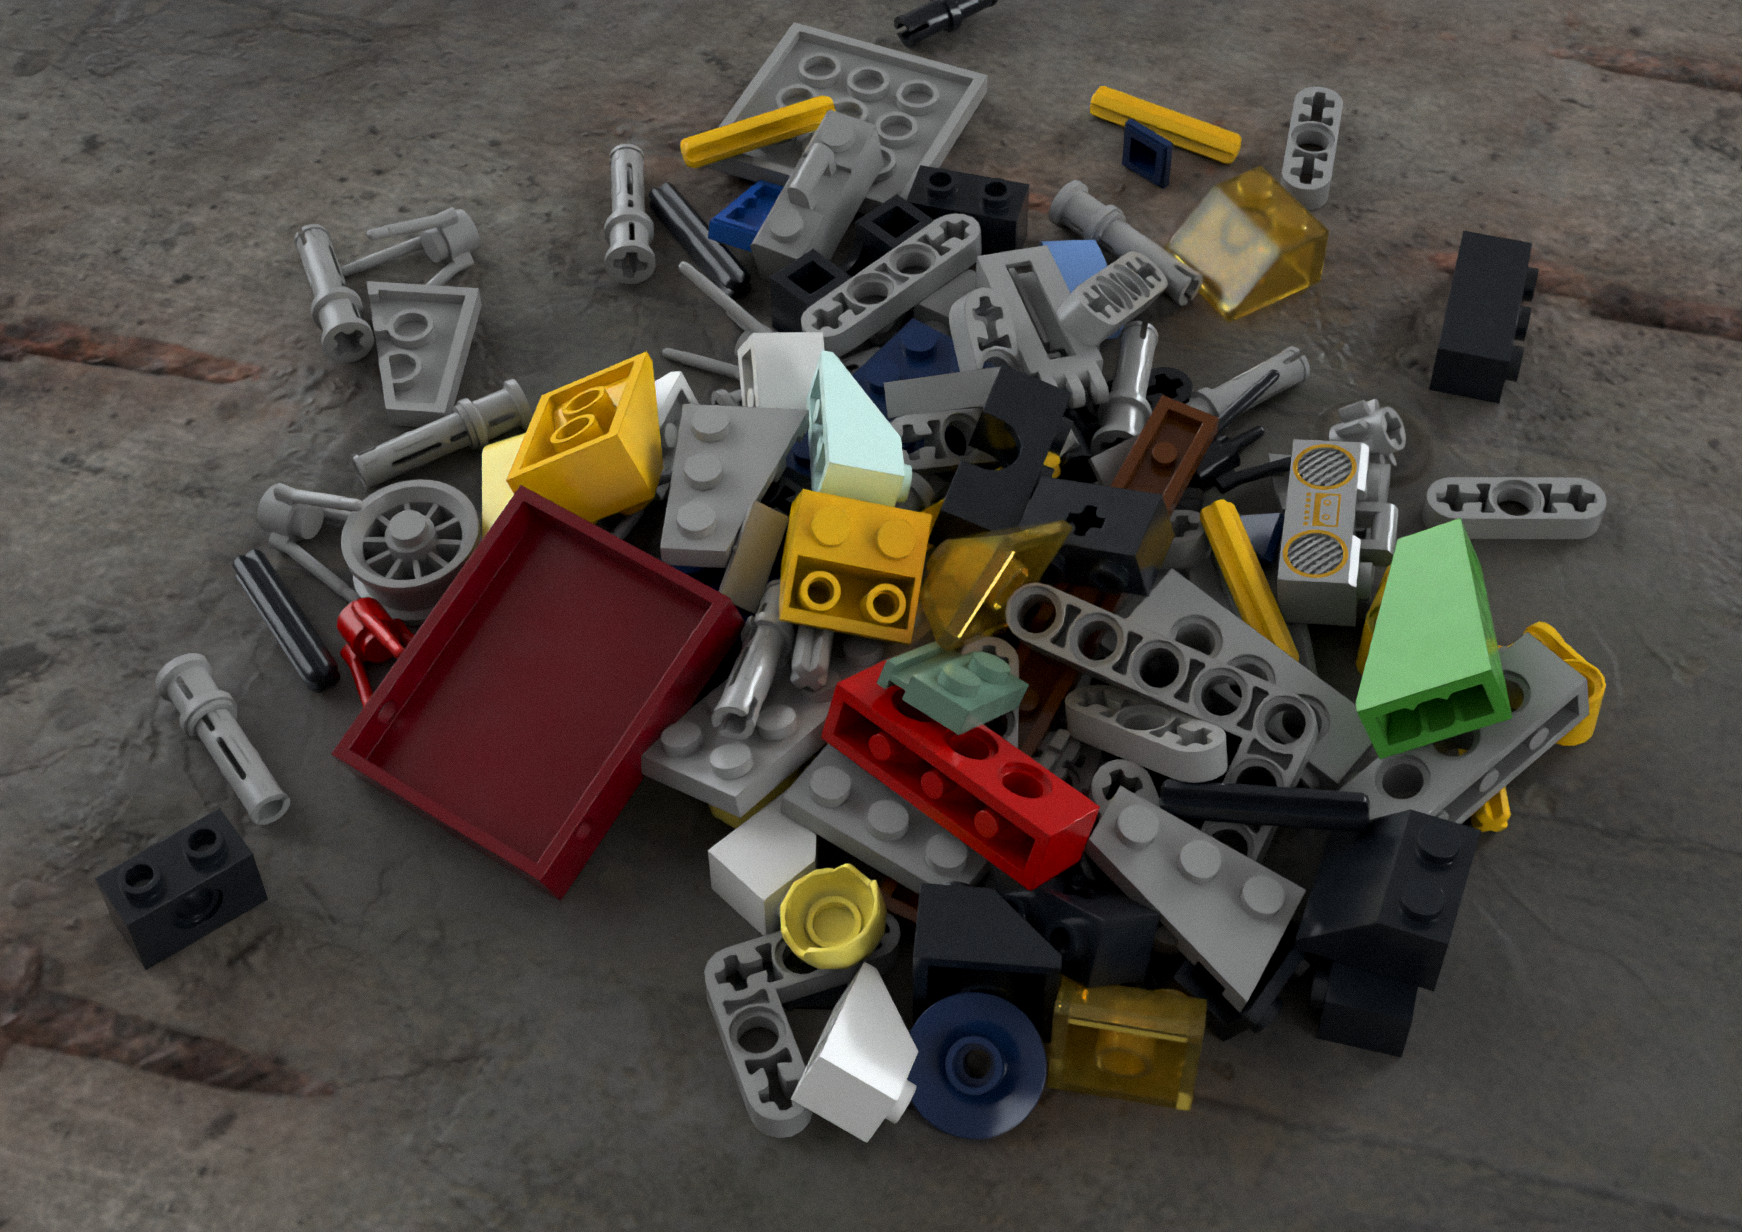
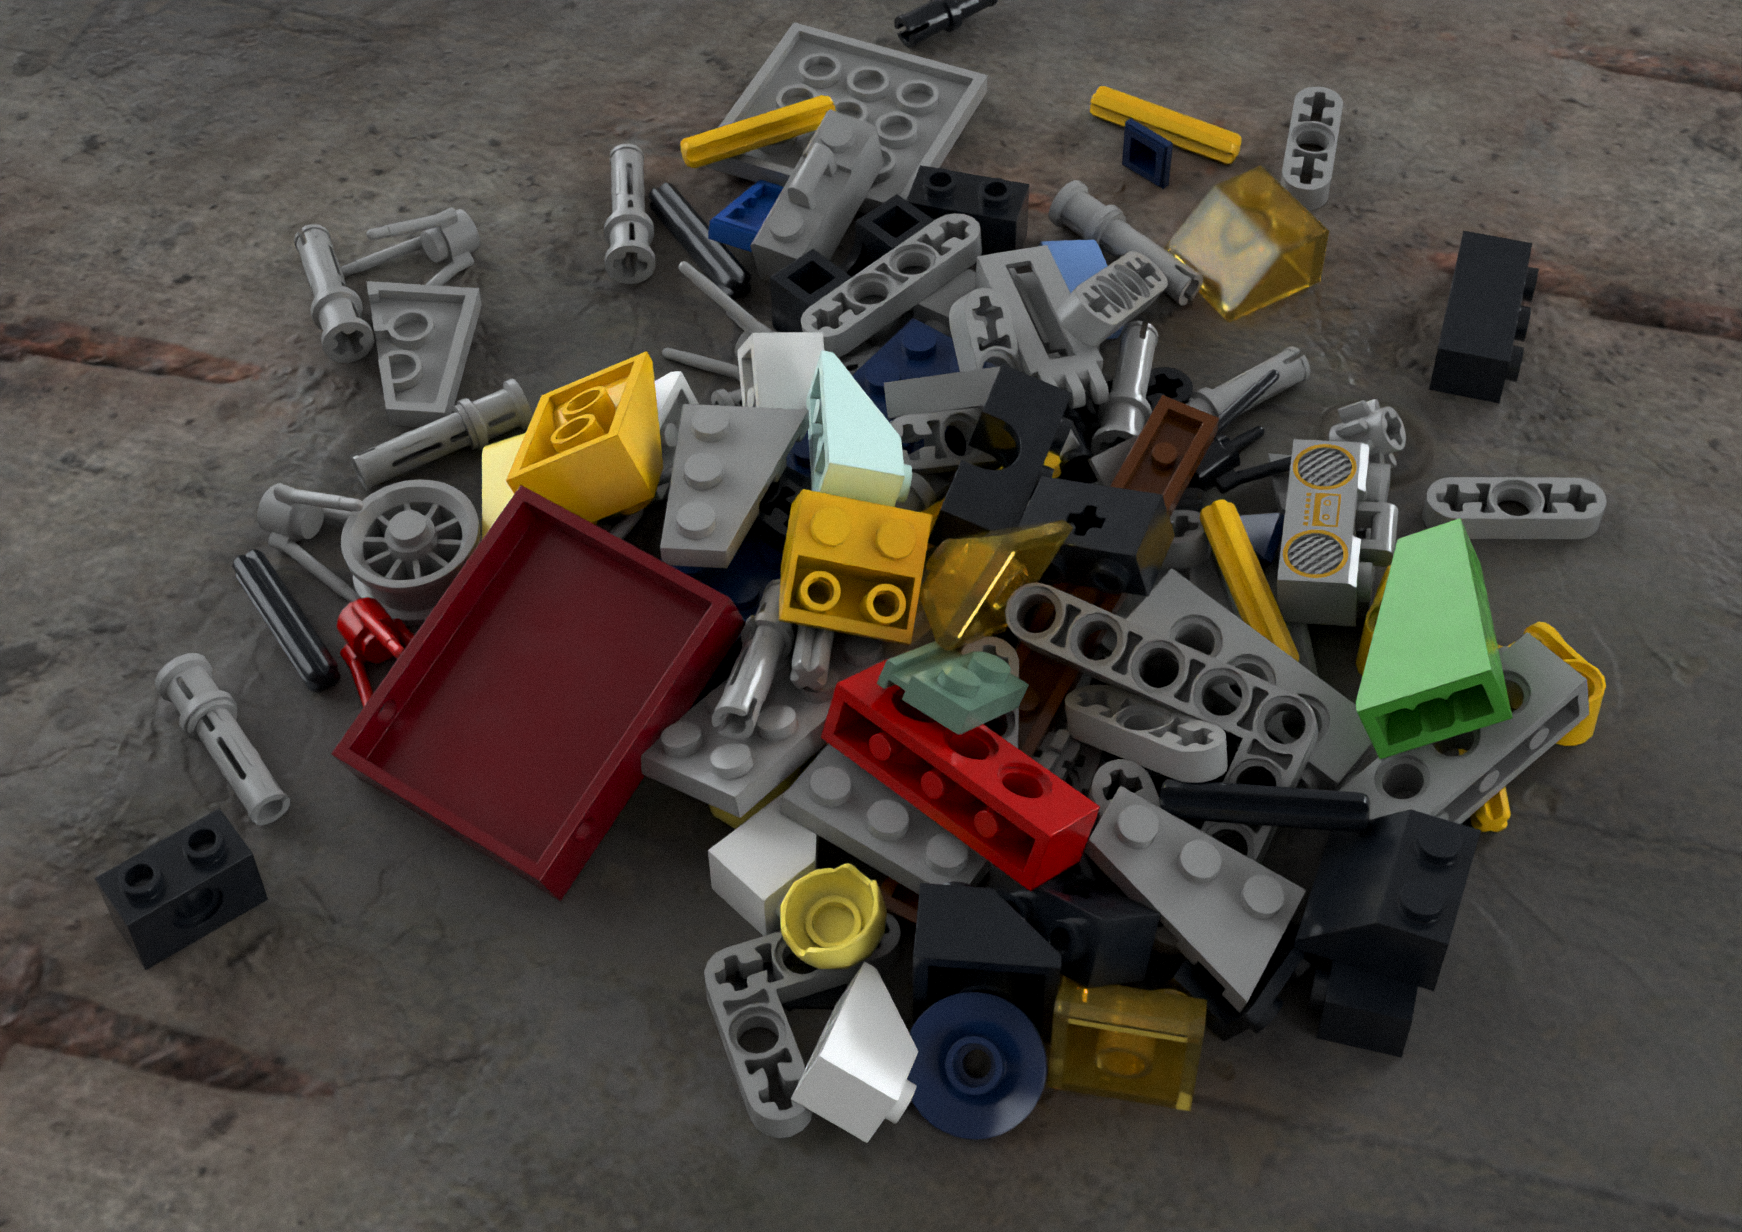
(753, 556): light grey window -> none

